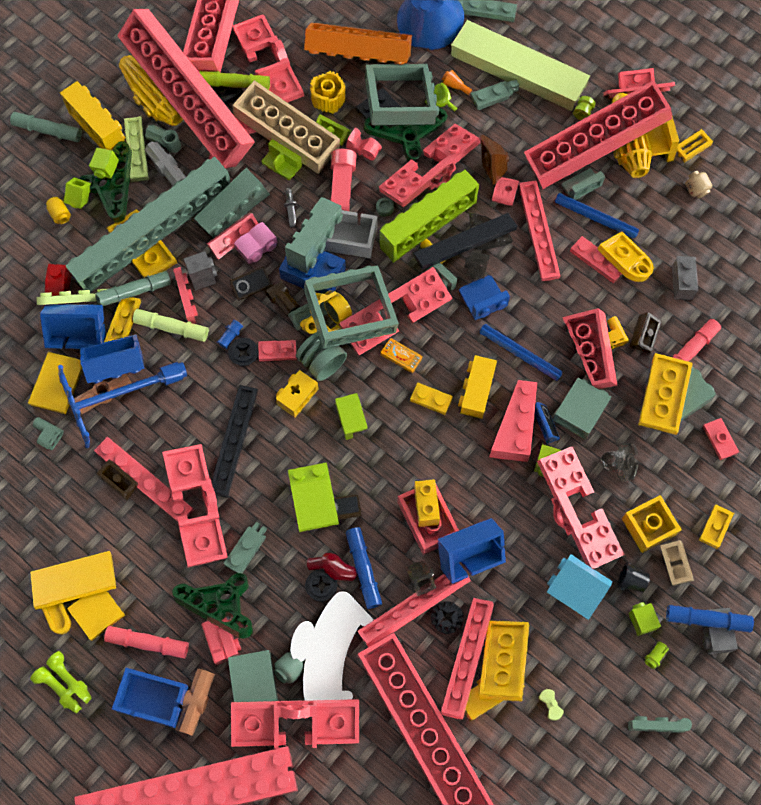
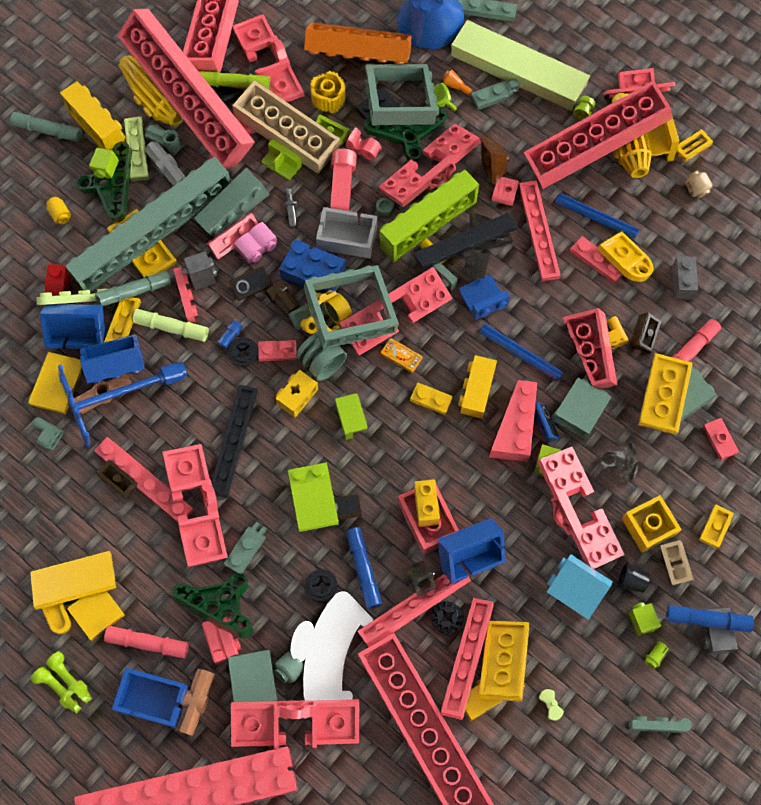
(77, 193): lime brick -> none
(313, 235): sand green wedge -> none
(333, 567): dark red arm -> none
(583, 183): sand green panel -> none

